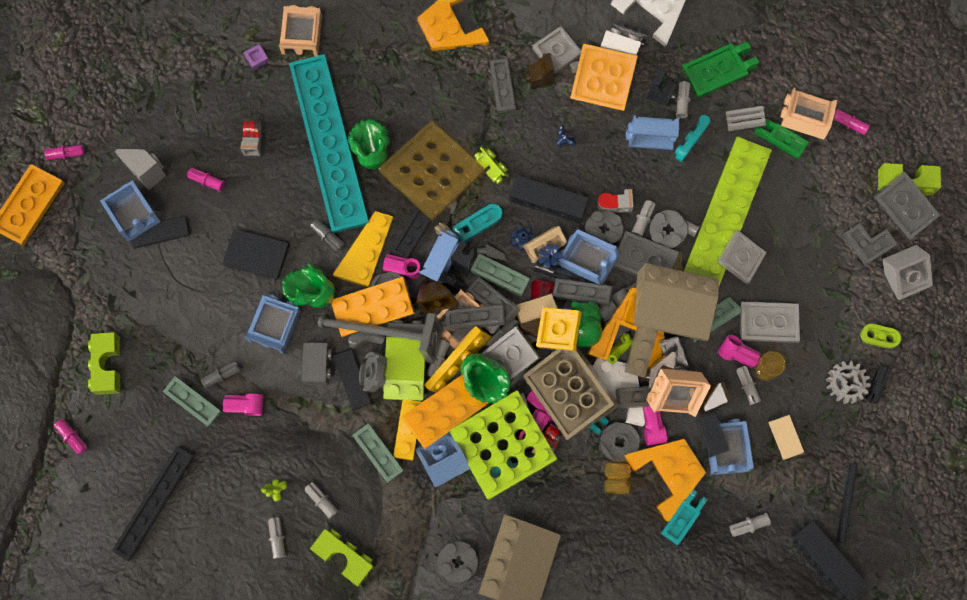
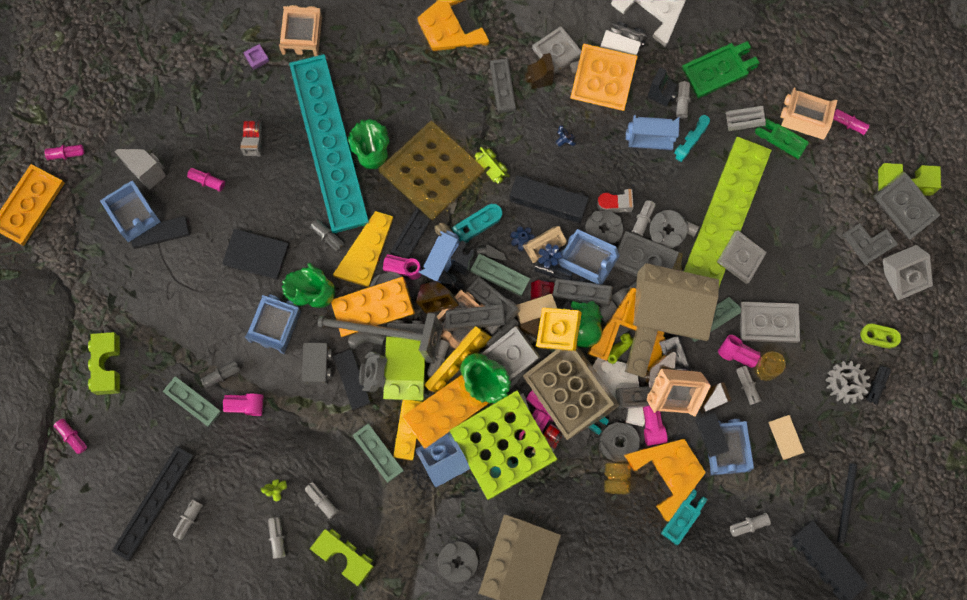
(187, 519): none -> light grey axle

